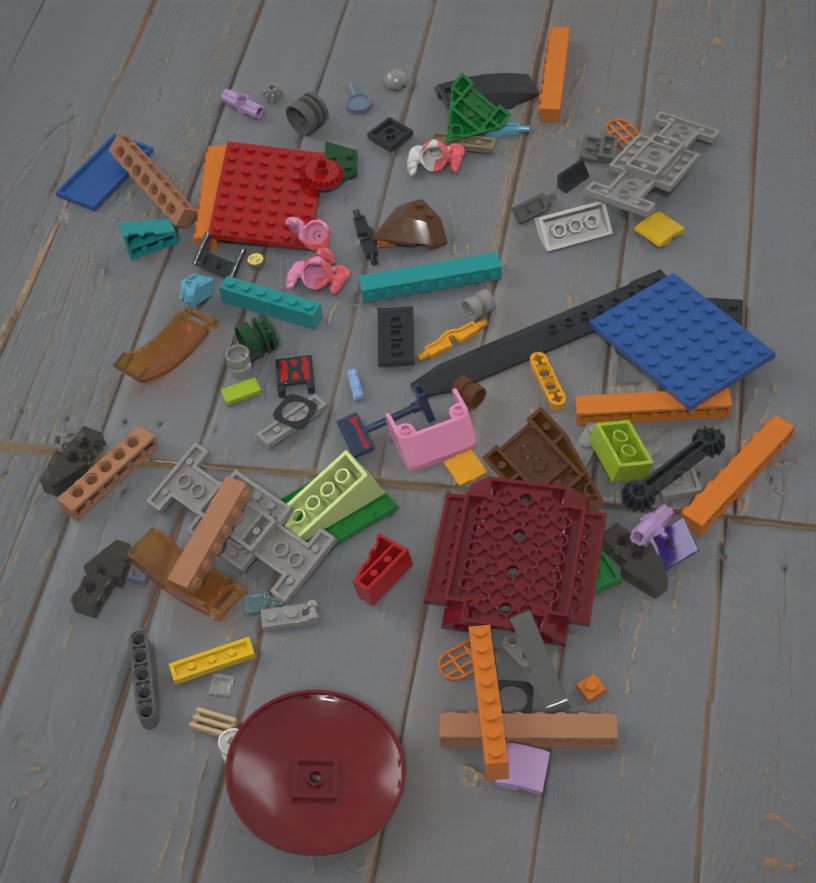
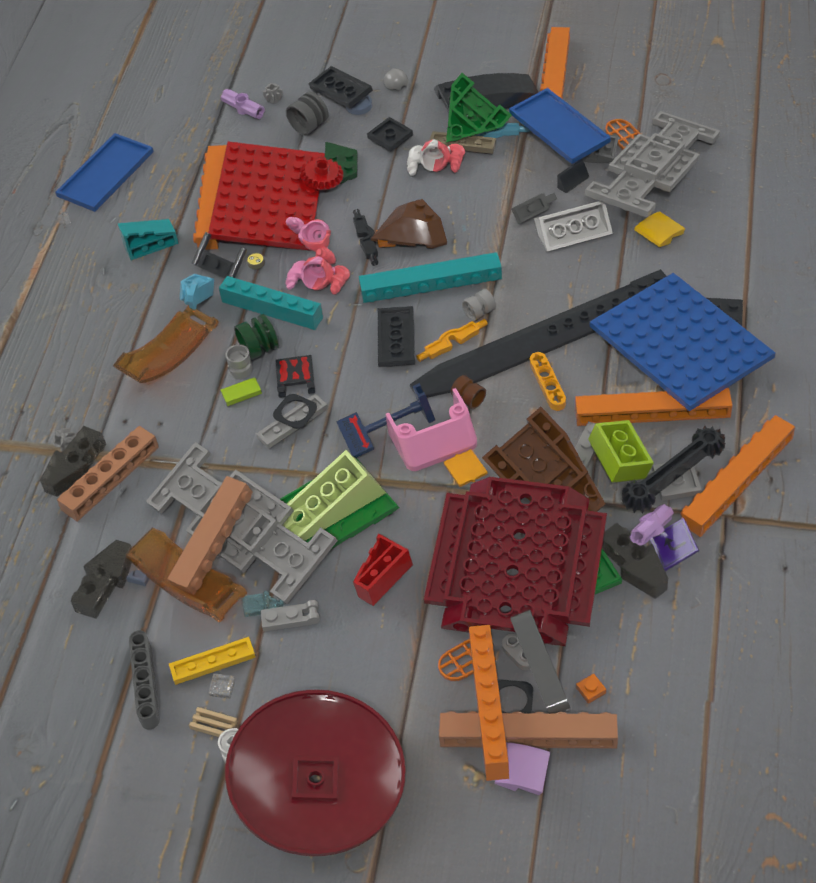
(152, 181): nougat brick -> none
(340, 87): none -> black plate
(355, 384): light blue axle -> none
(560, 125): none -> blue tile

